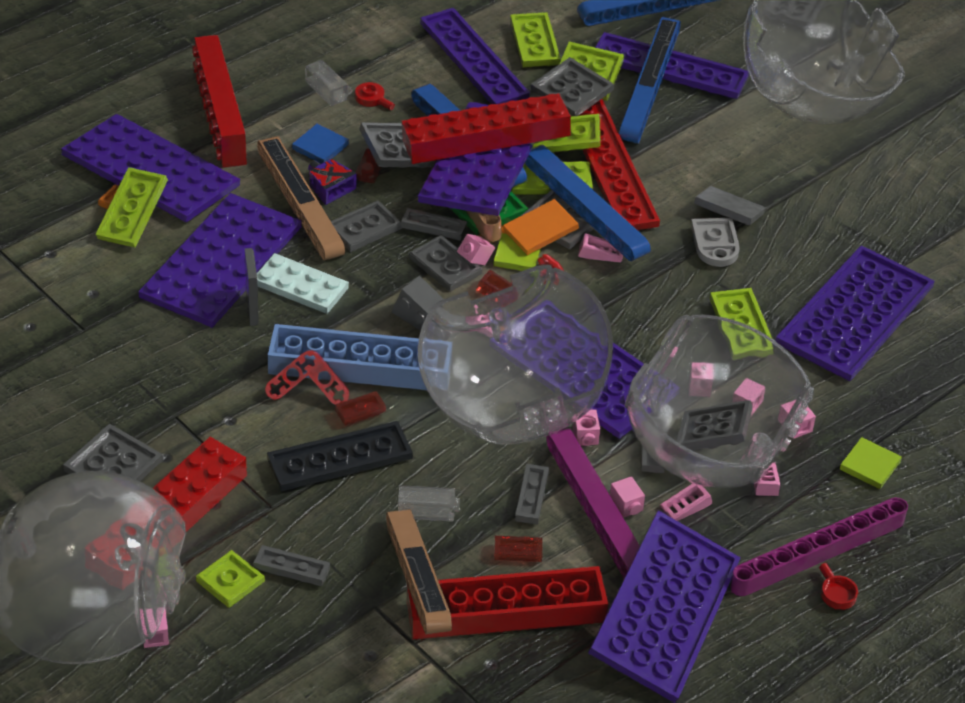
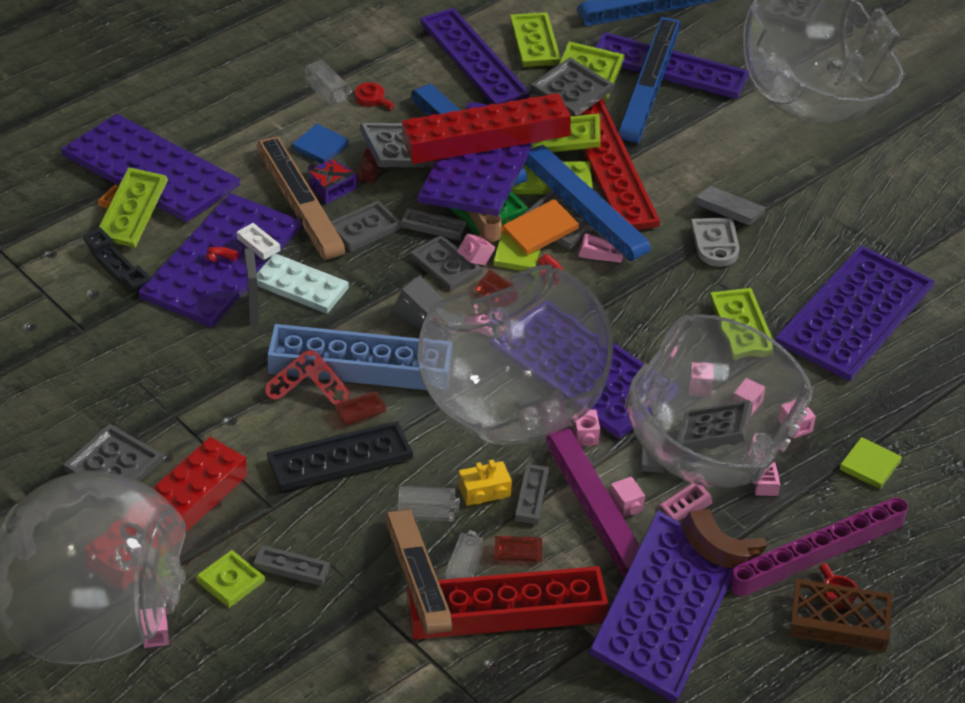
(113, 261): none -> black slope
(219, 101): red brick -> none
(223, 252): none -> red arm
(258, 240): none -> white plate
(465, 556): none -> clear brick
(484, 483): none -> yellow brick
(715, 545): none -> reddish brown arch
(839, 630): none -> reddish brown fence

